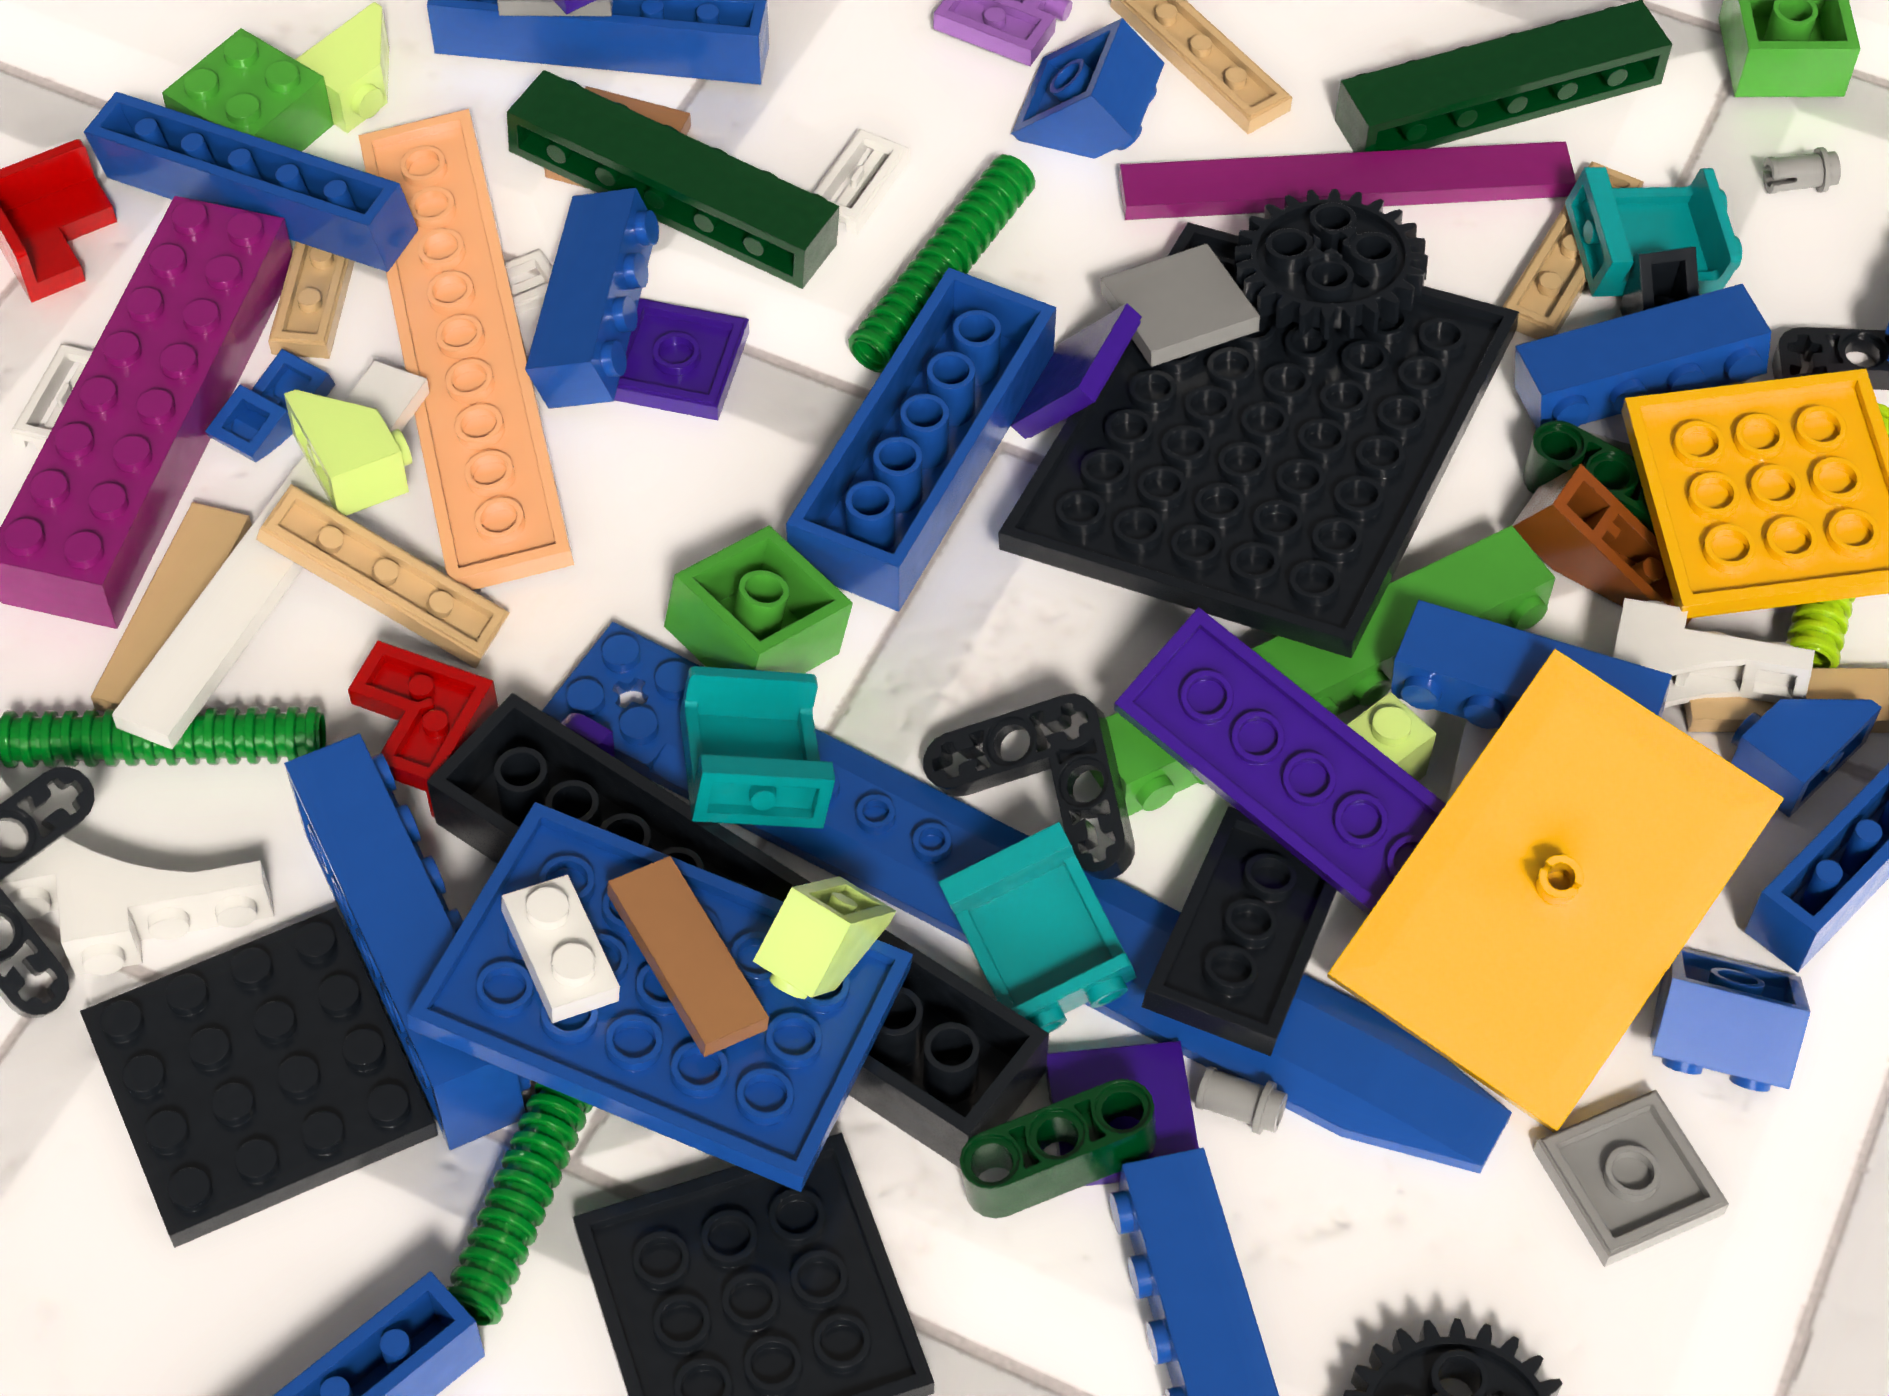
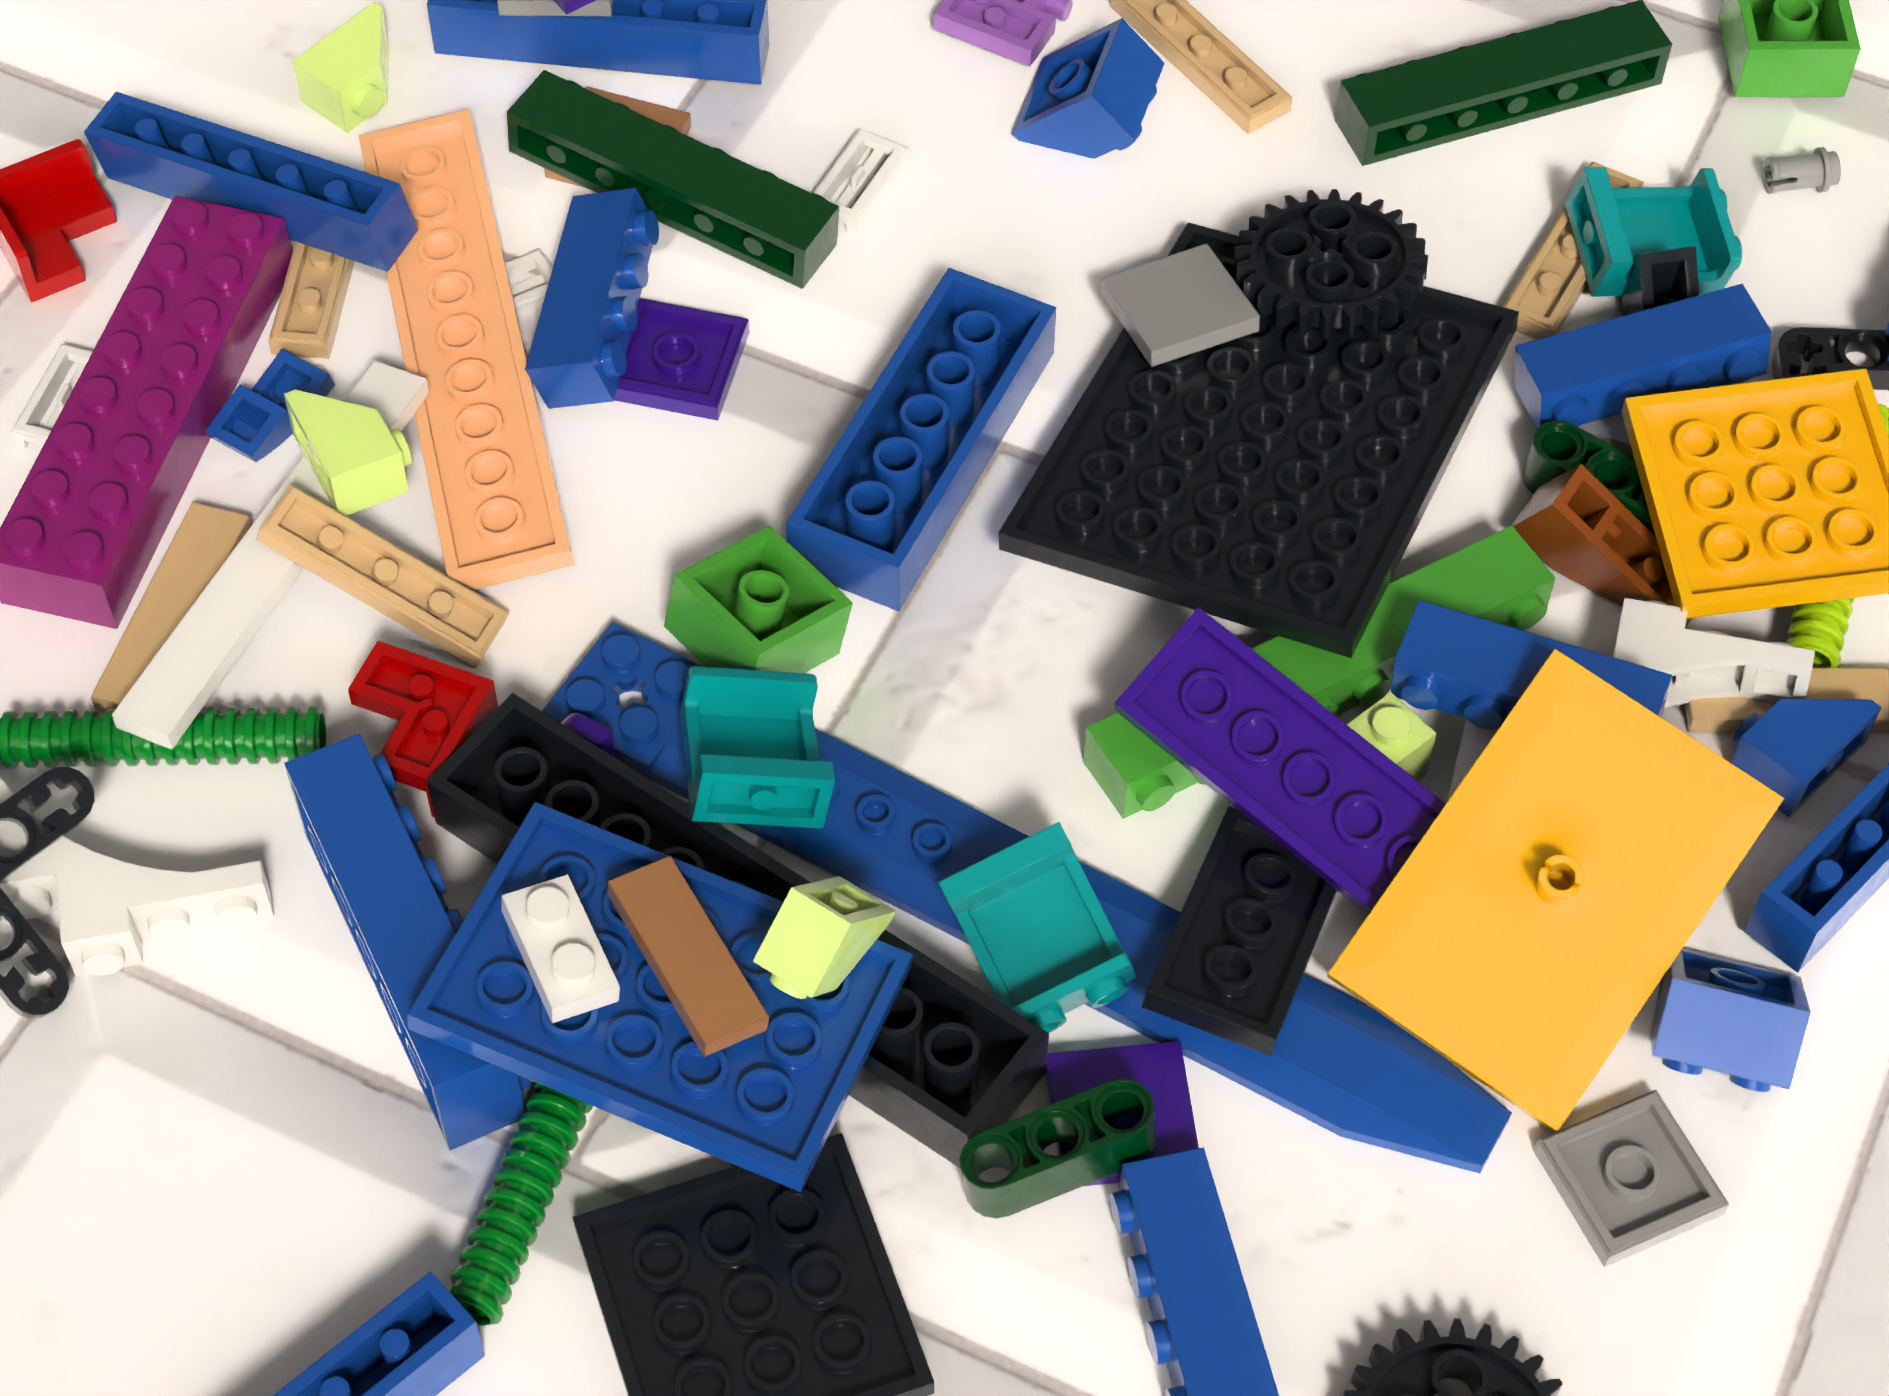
(255, 92): bright green brick -> none
(257, 1076): black plate -> none
(954, 245): green piece -> none
(1065, 758): black beam -> none
(1077, 372): dark purple tile -> none
(1242, 1100): light grey pin -> none
(1392, 175): magenta tile -> none

